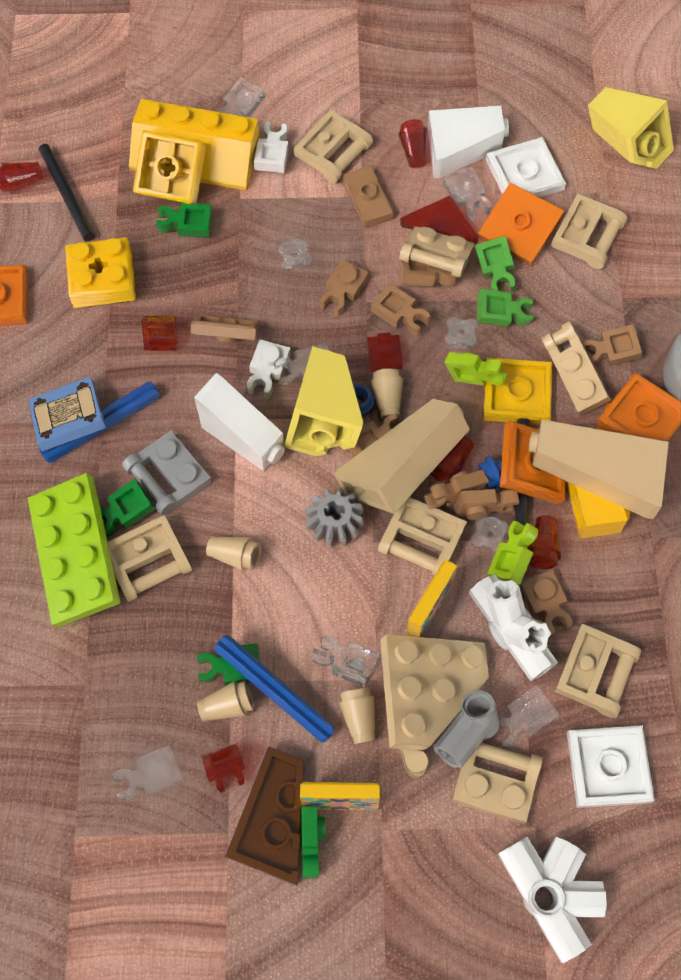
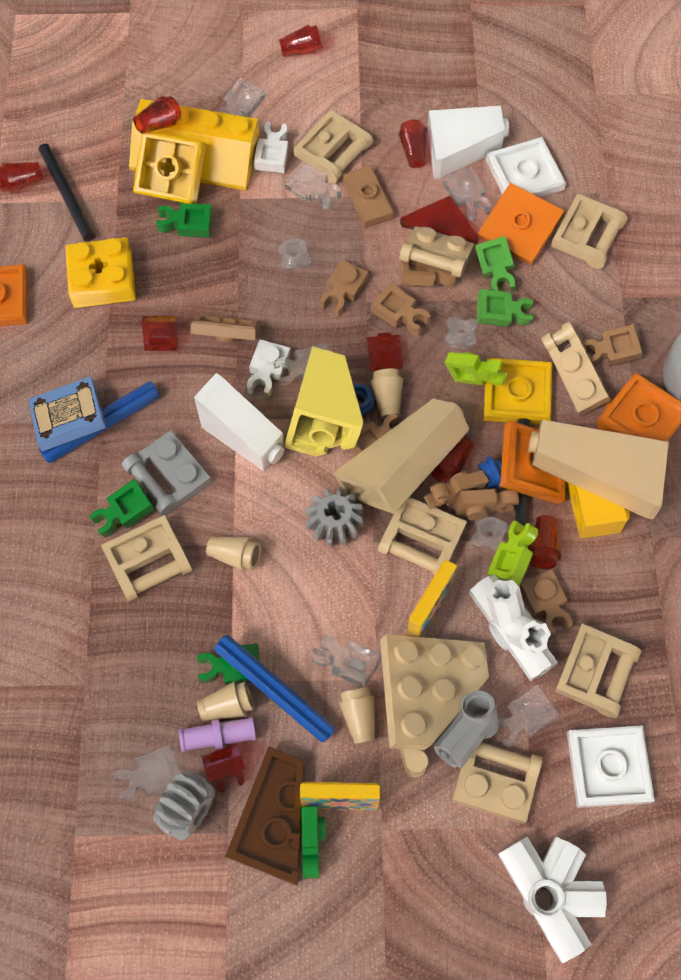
(73, 550): lime plate -> none
(158, 115): none -> clear red cone
(184, 805): none -> light grey gear
(217, 734): none -> lavender pin
(301, 42): none -> clear red cone
(310, 184): none -> clear plate
(633, 125): light yellow slope -> none

